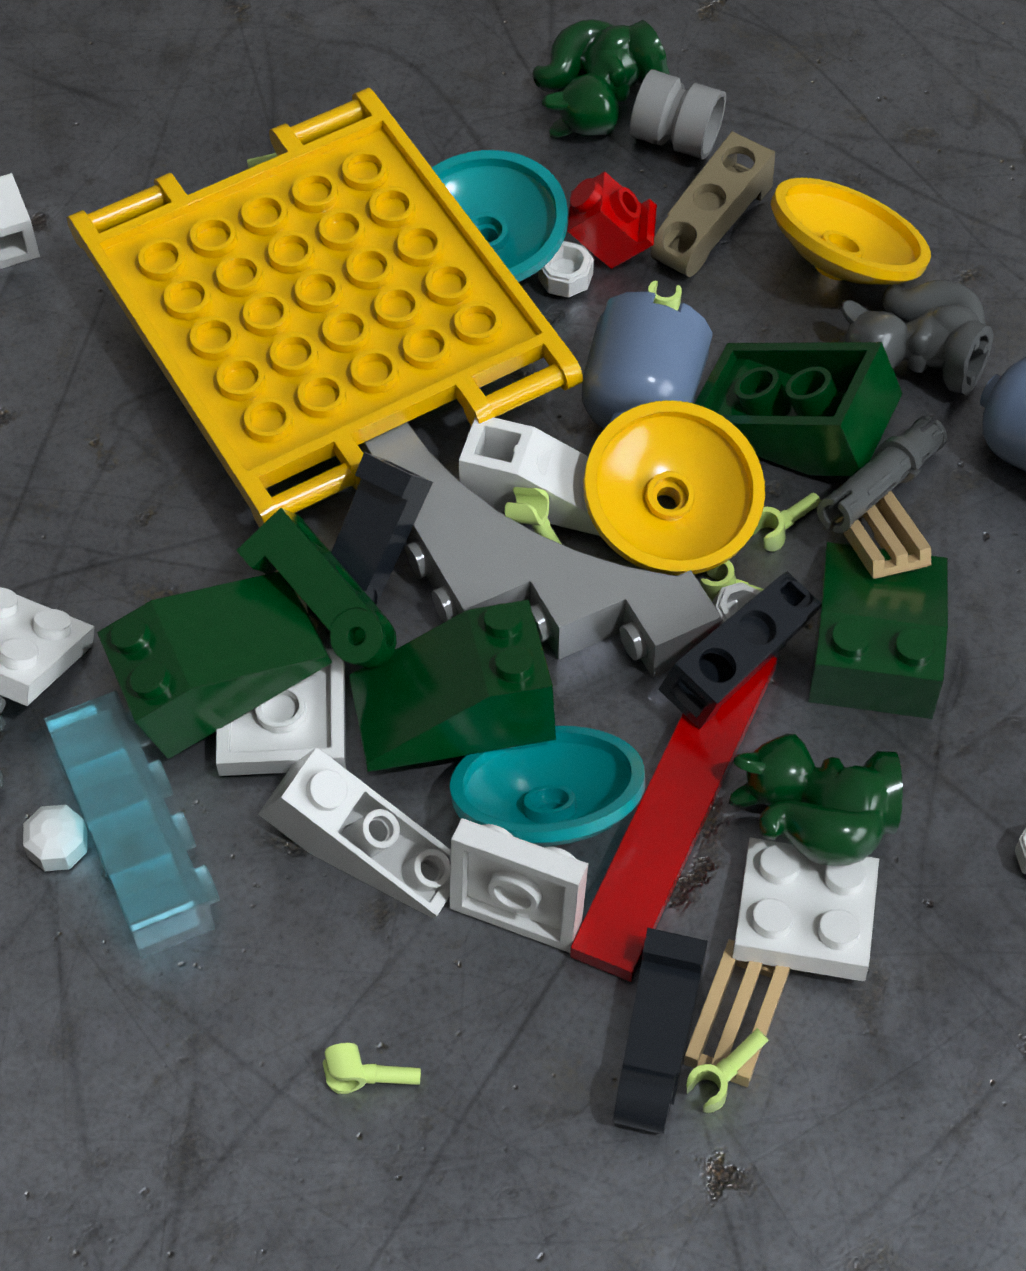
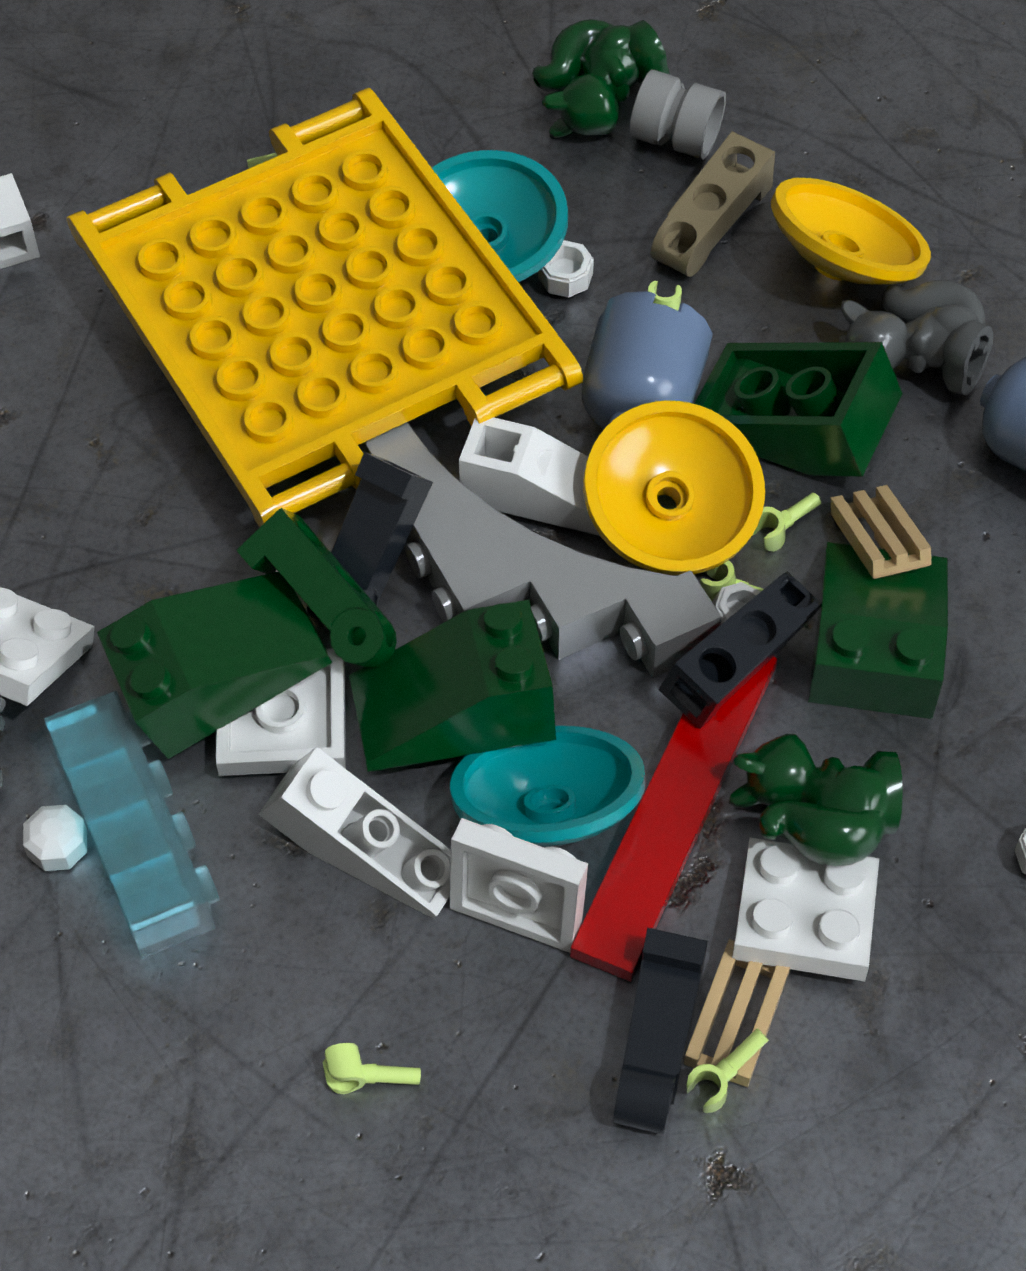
(532, 509): yellowish green hand -> none
(610, 220): red brick -> none
(895, 463): dark grey pin -> none

